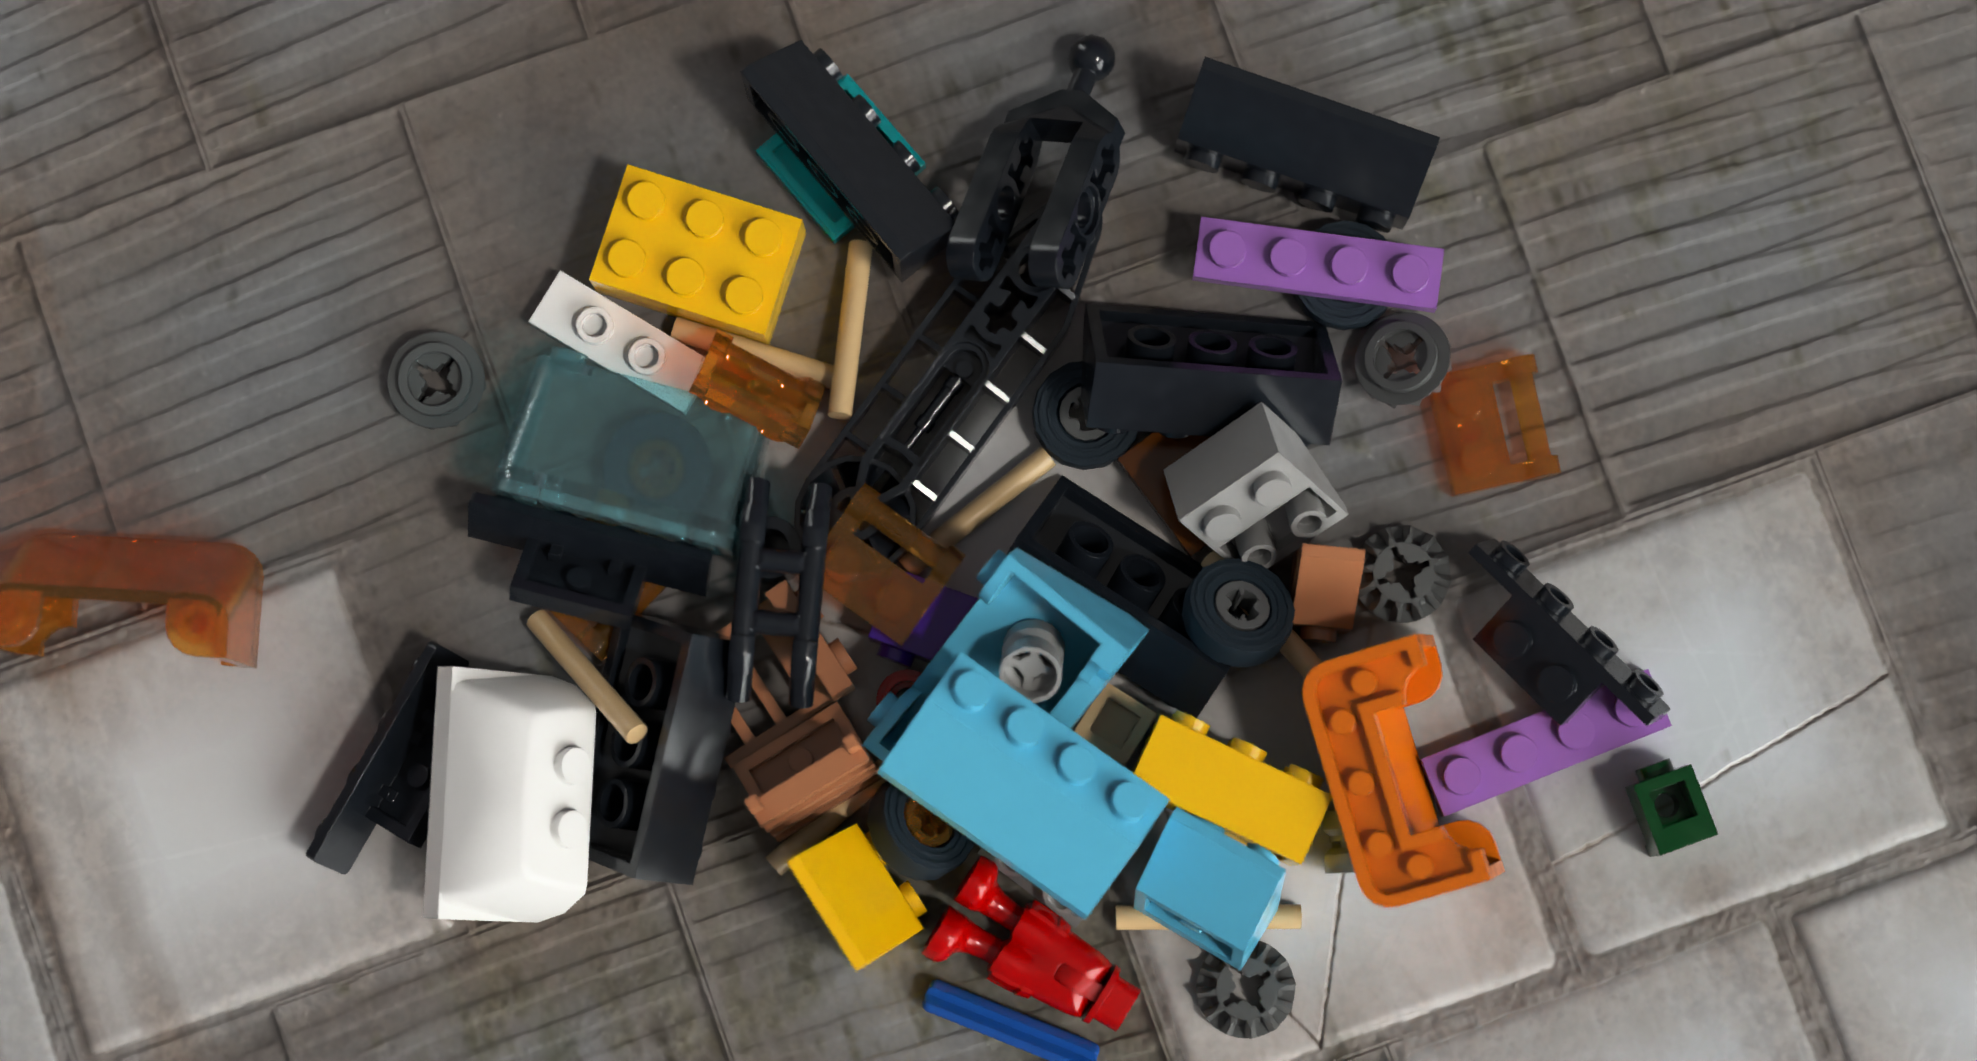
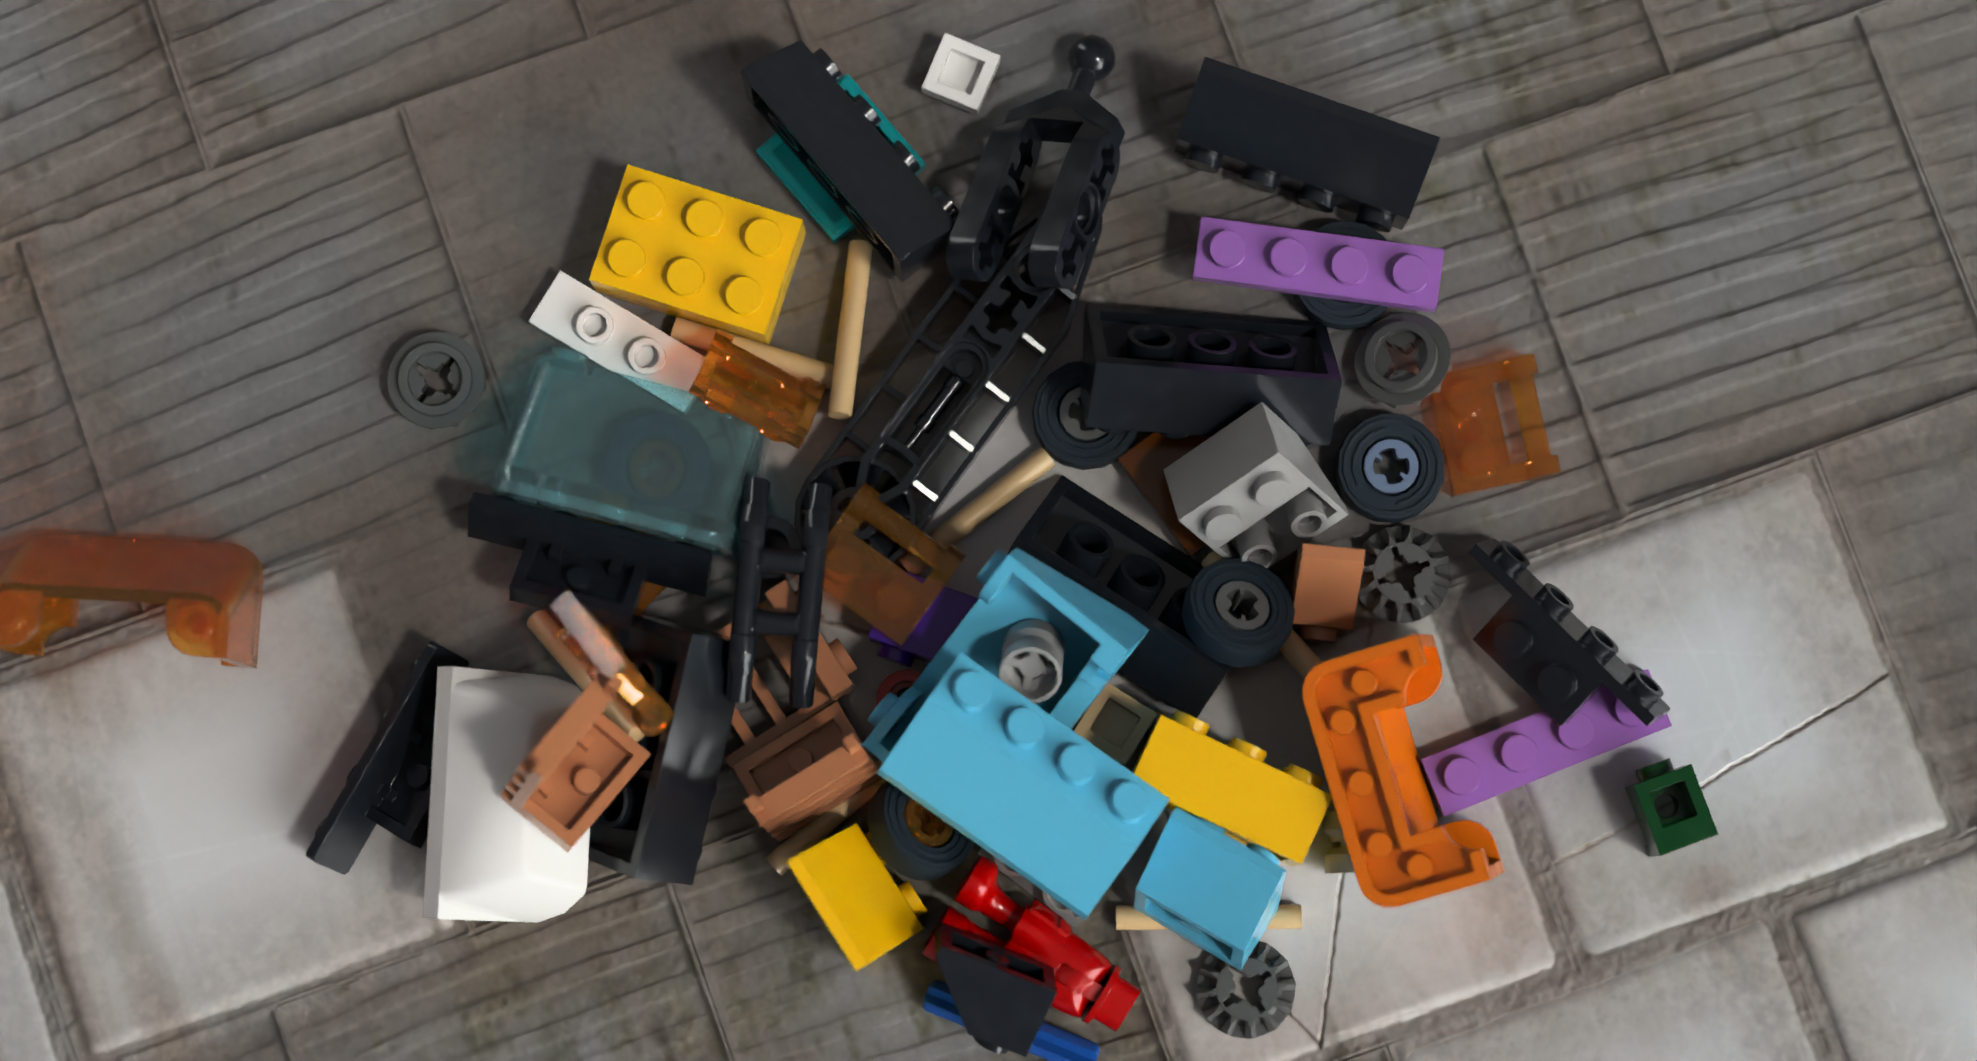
(576, 767): none -> nougat plate
(597, 645): none -> clear orange plate
(961, 74): none -> white plate
(995, 990): none -> black slope
(1410, 444): none -> black bush

